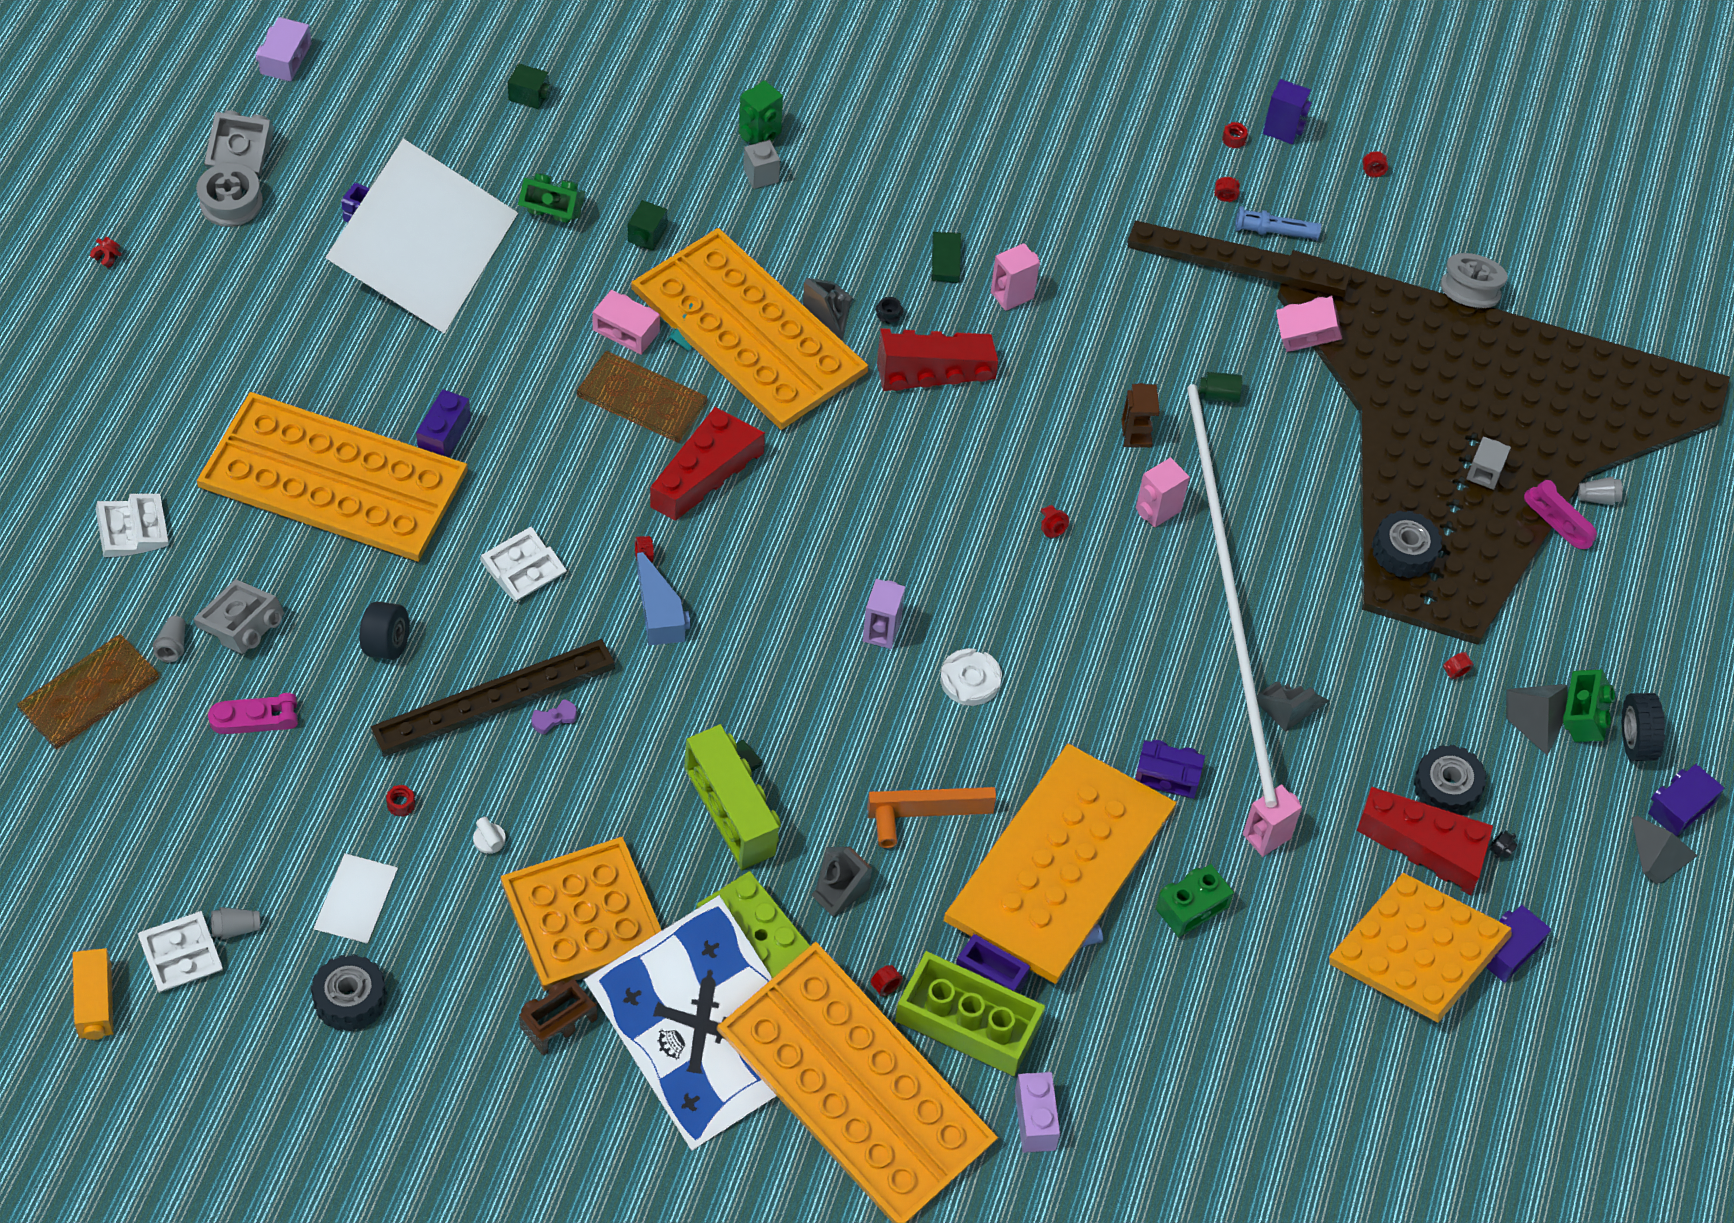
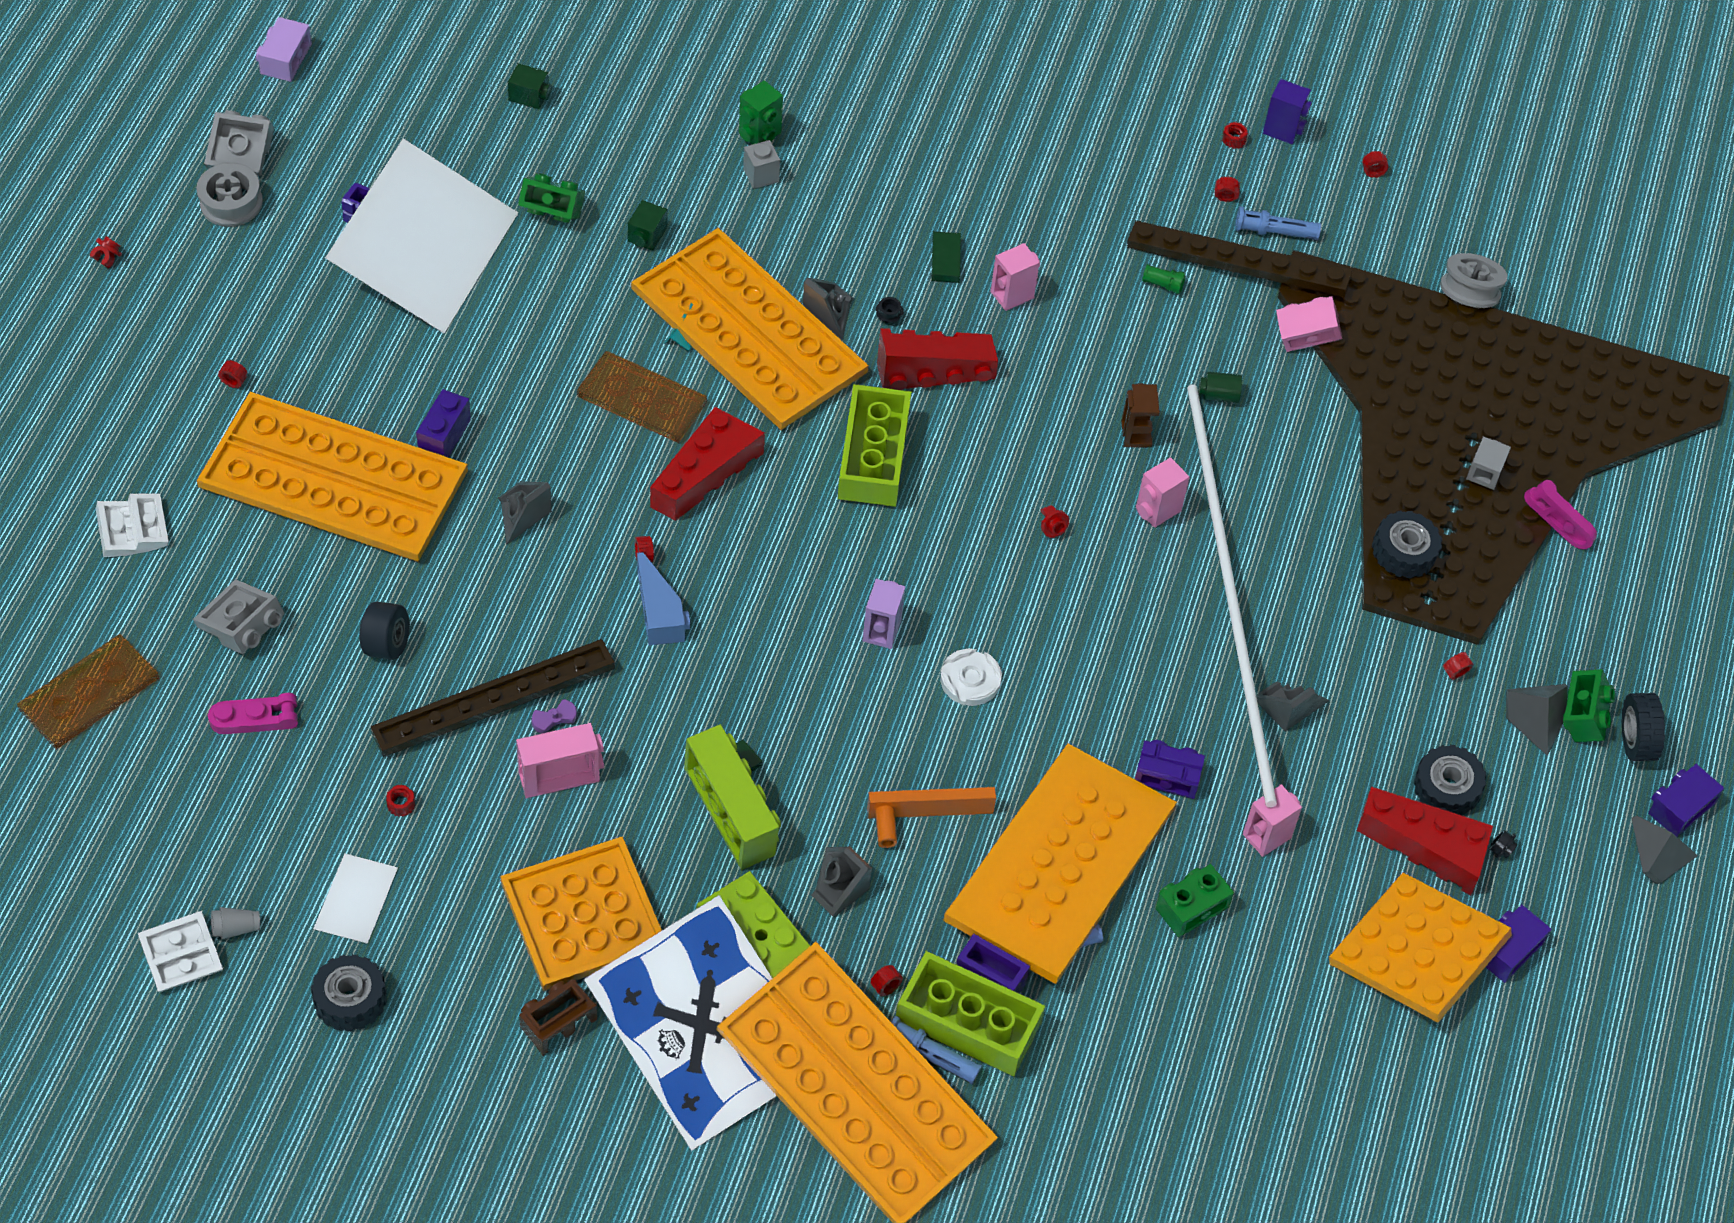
(92, 994): light orange brick -> none
(170, 640): light grey cone -> none
(232, 374): none -> red axle
(488, 836): white plate -> none
(522, 564): white slope -> none
(524, 506): none -> dark grey slope
(559, 760): none -> bright pink window
(626, 322): bright pink brick -> none
(874, 445): none -> lime brick
(938, 1054): none -> medium blue pin
(1037, 1112): lavender brick -> none
(1171, 280): none -> green pin
(1601, 491): light grey cone -> none

